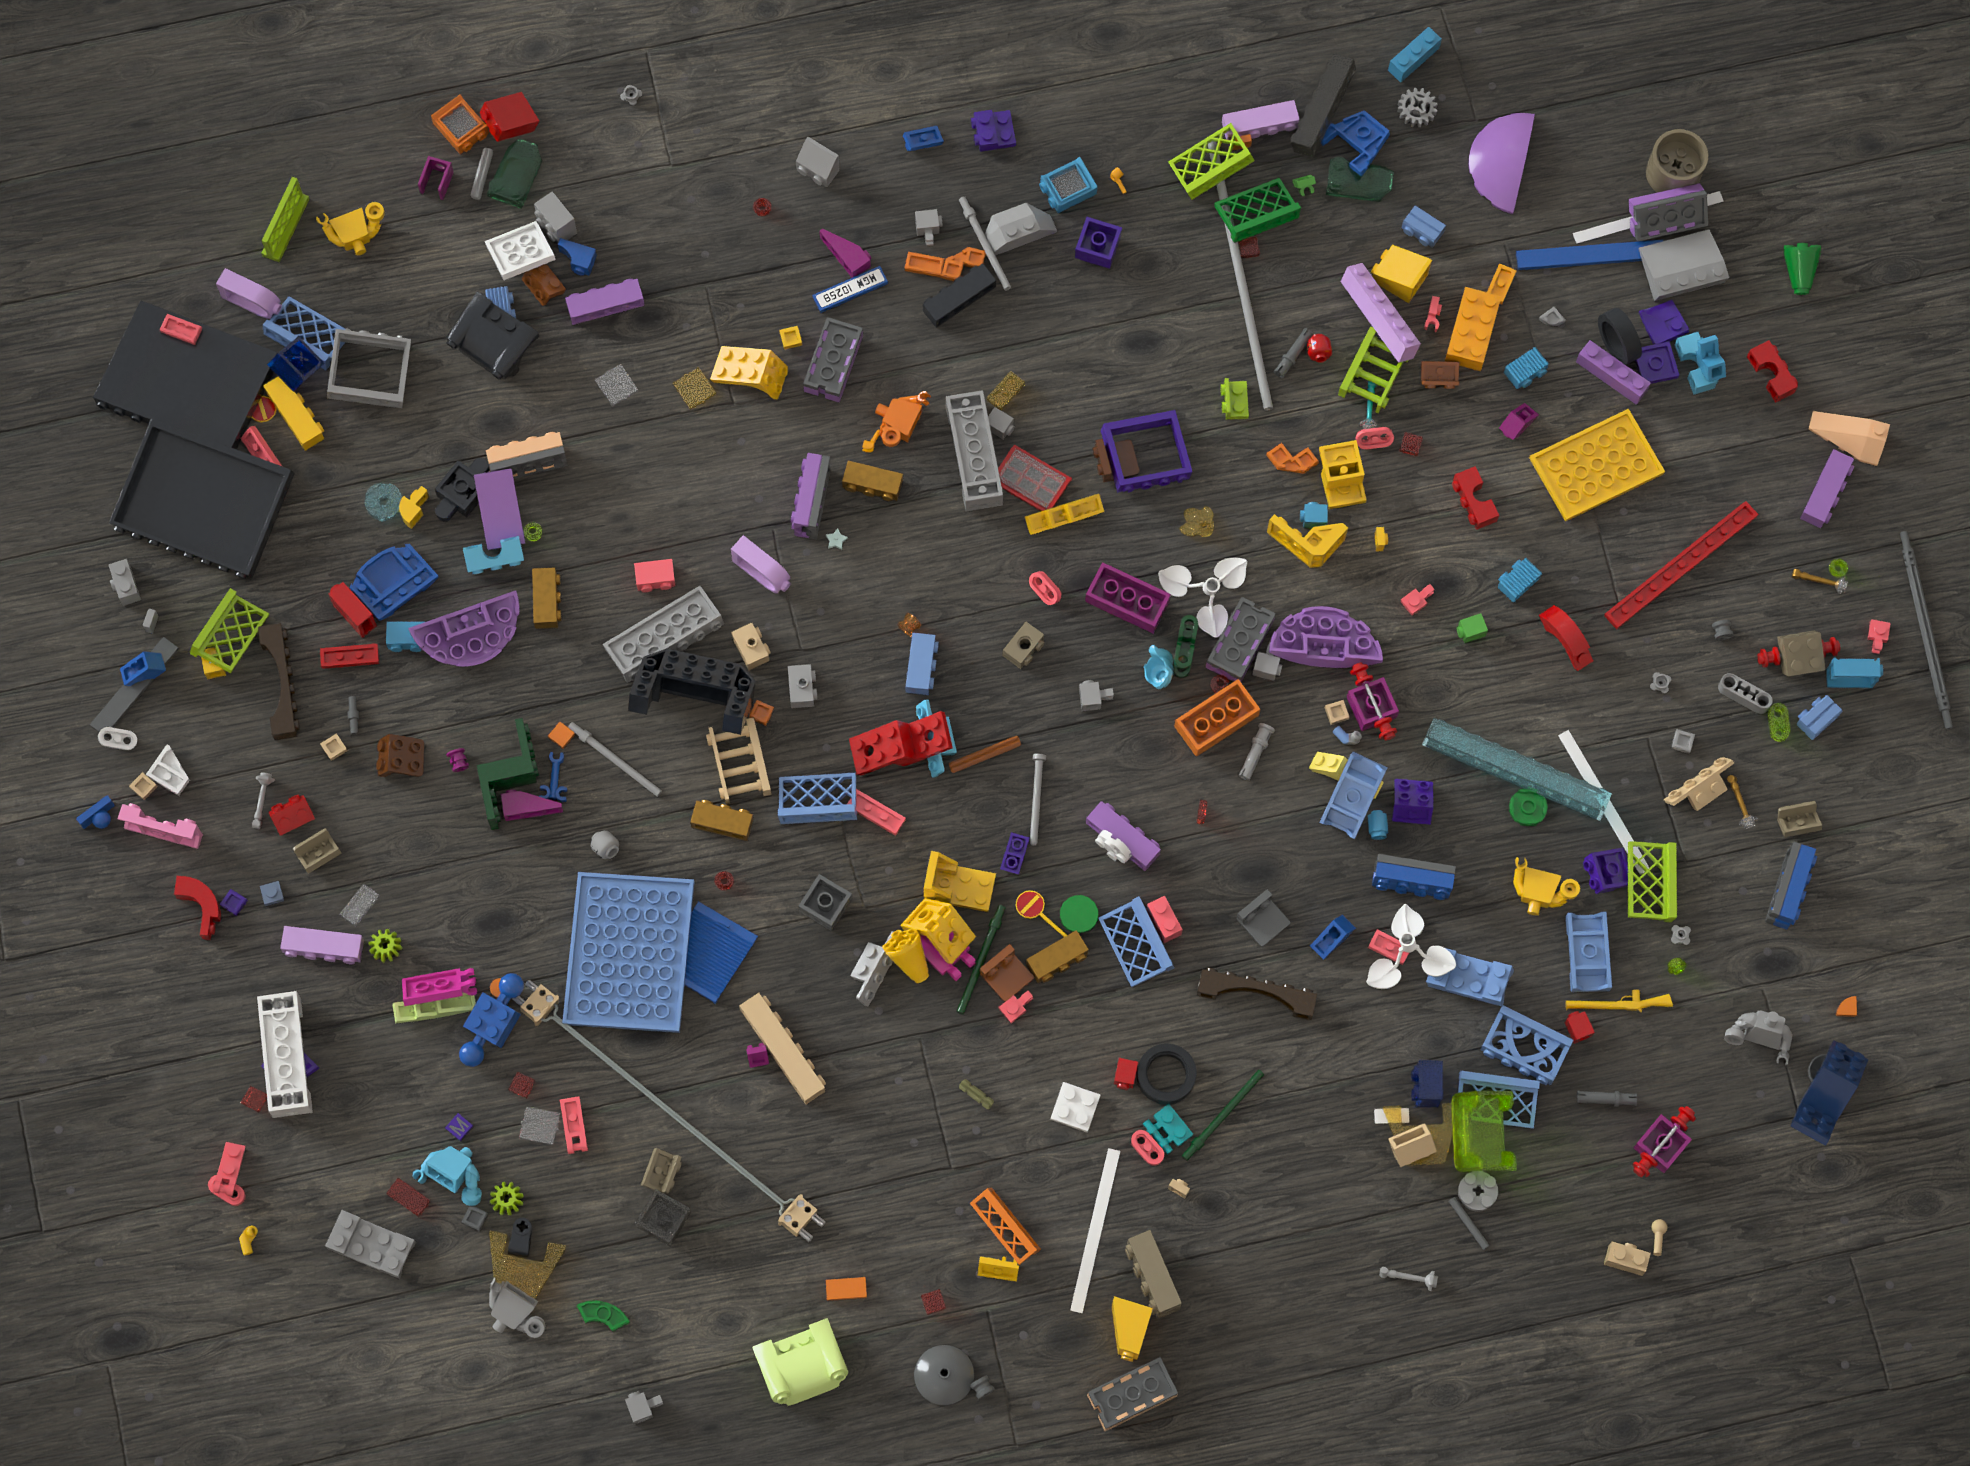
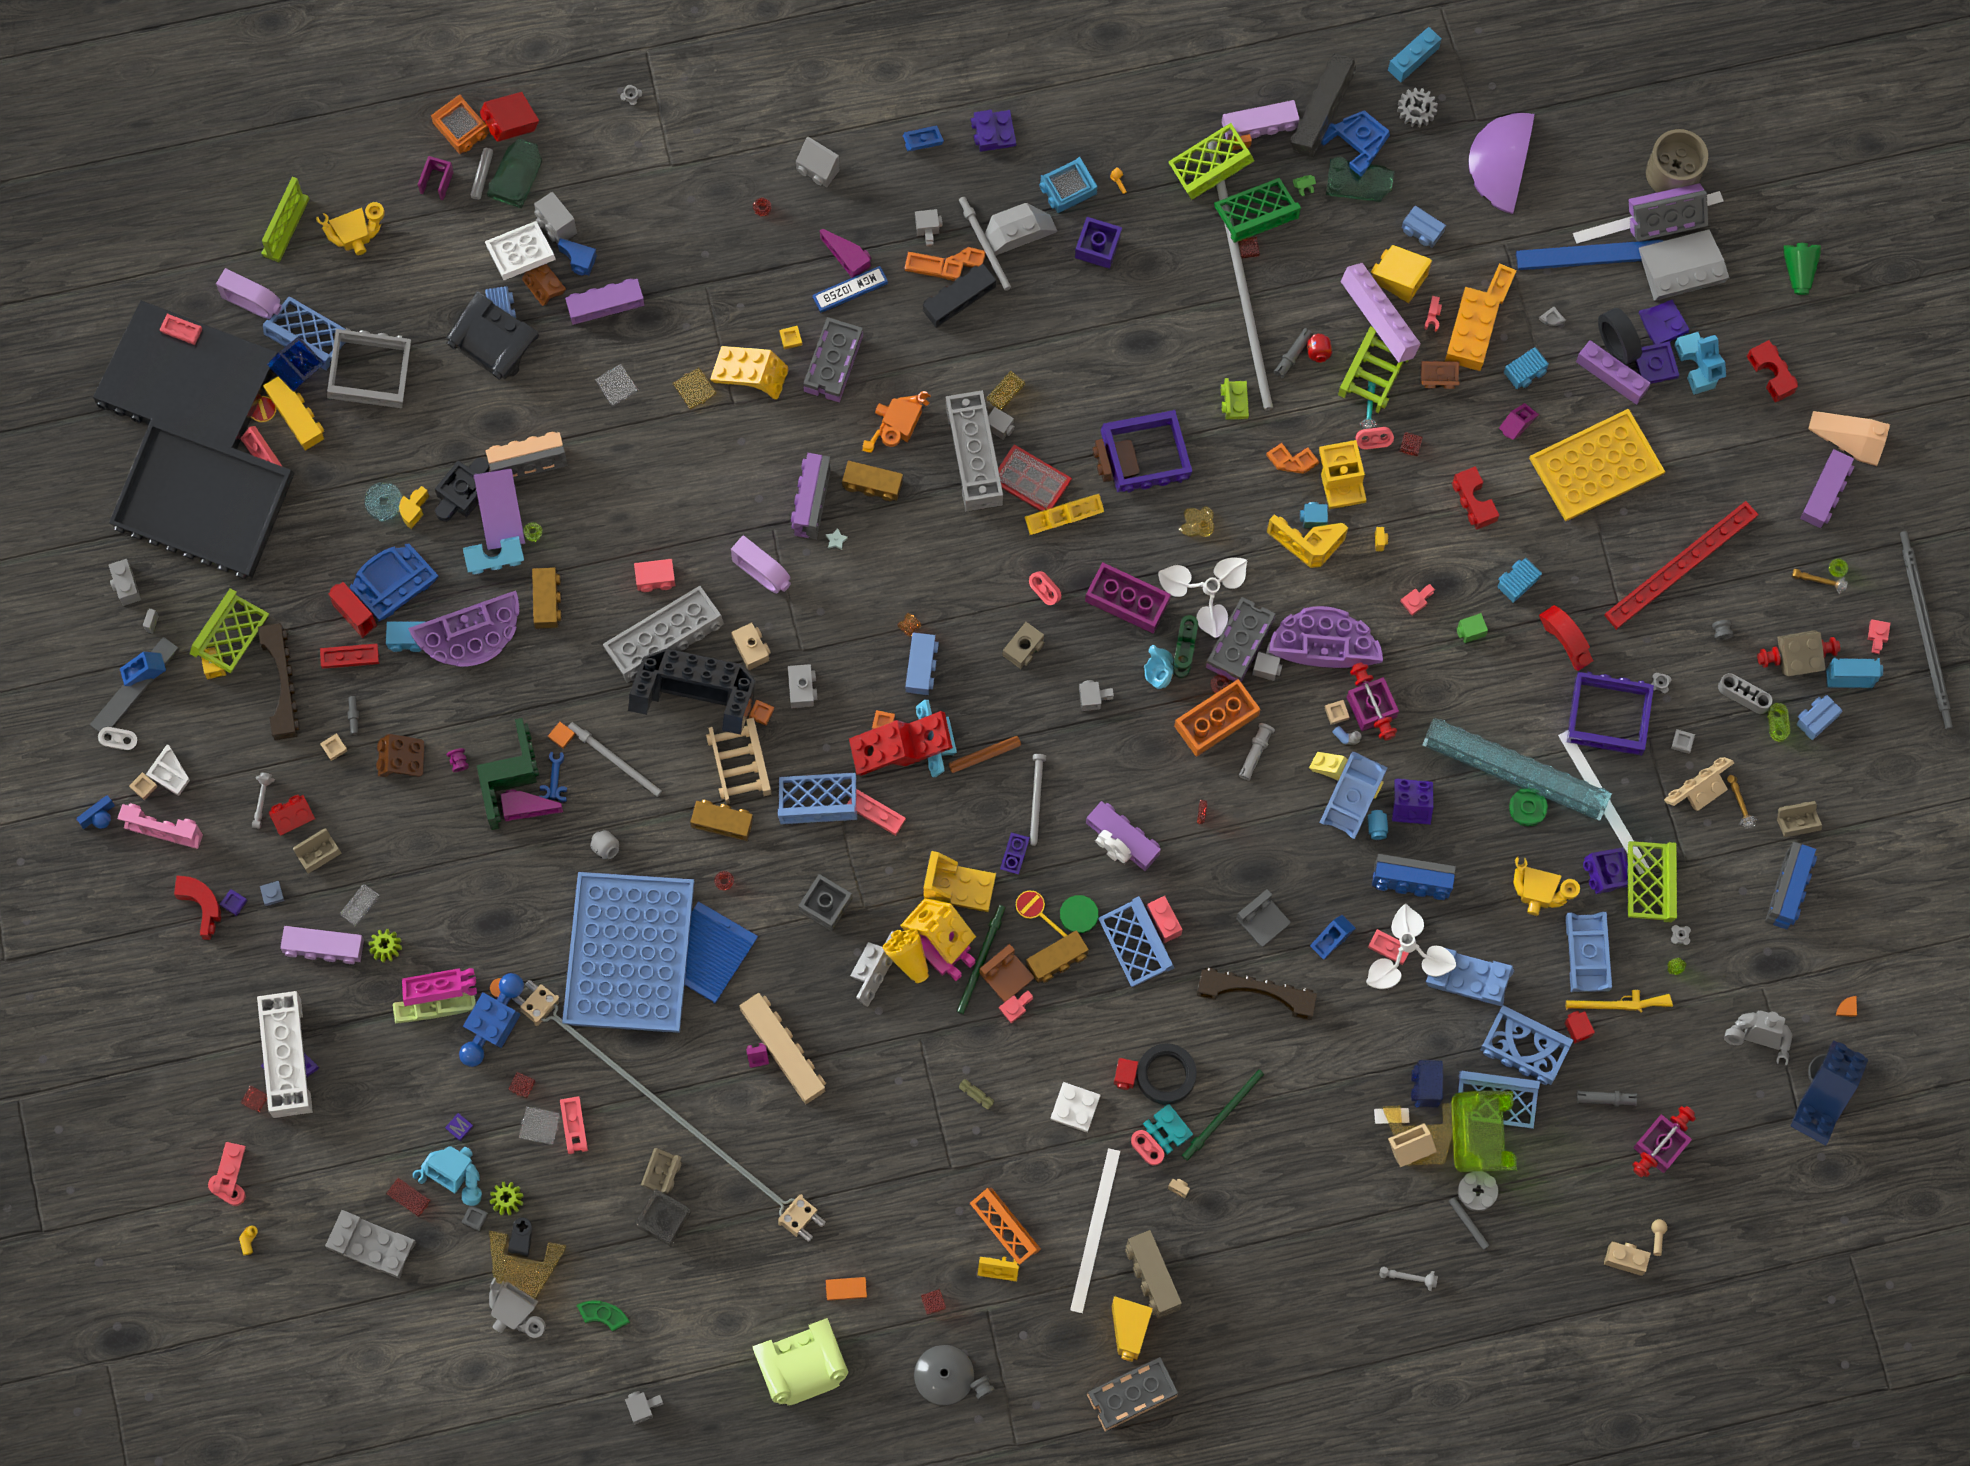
(882, 718): none -> orange tile
(1606, 742): none -> dark purple window

